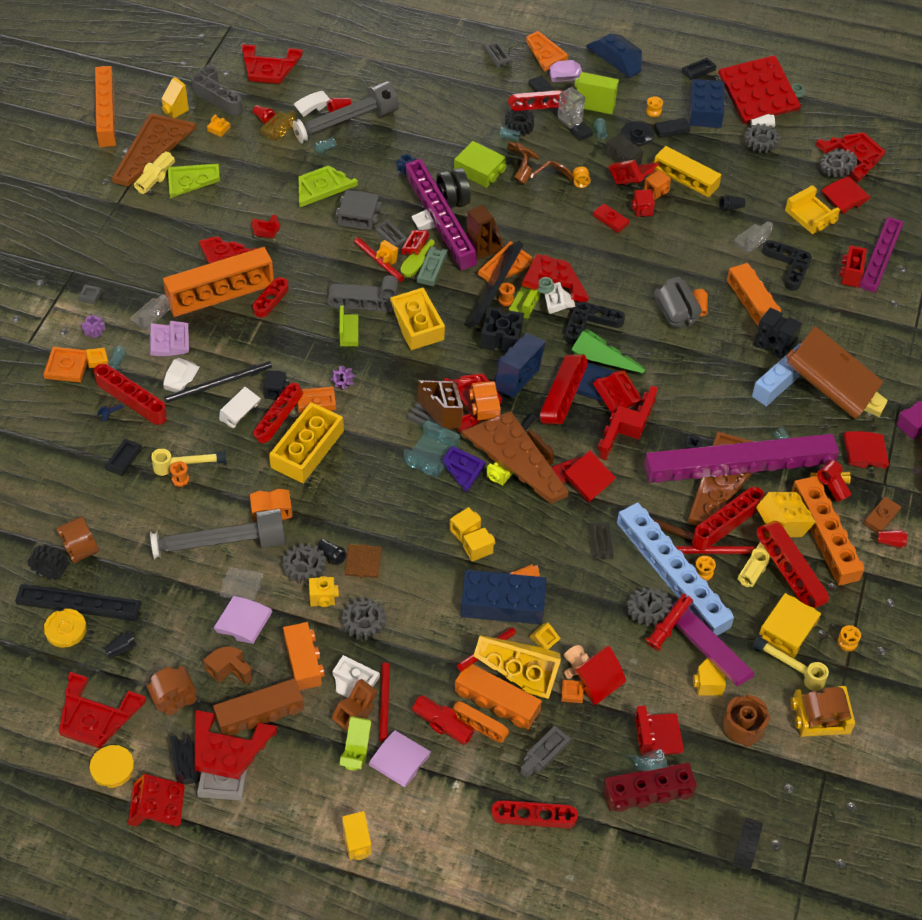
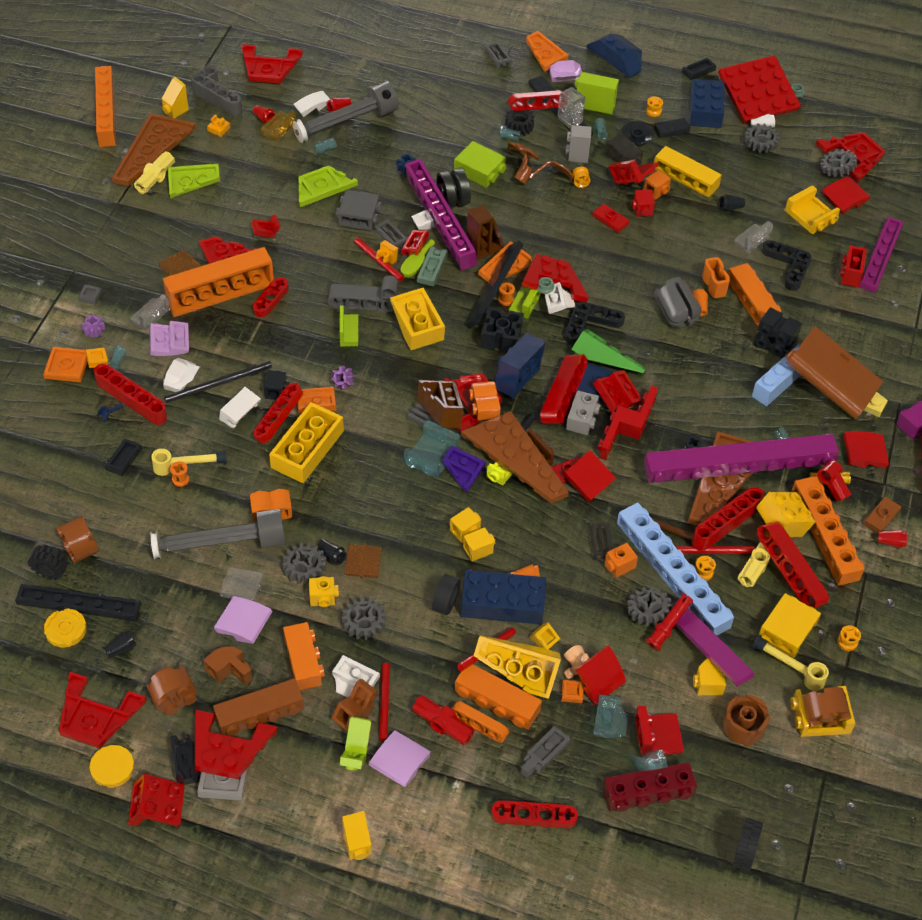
(178, 263): none -> clear orange piece
(446, 594): none -> black tyre
(579, 144): none -> light grey brick
(582, 413): none -> light grey brick
(610, 718): none -> clear light blue slope
(621, 560): none -> orange brick
(715, 277): none -> orange brick

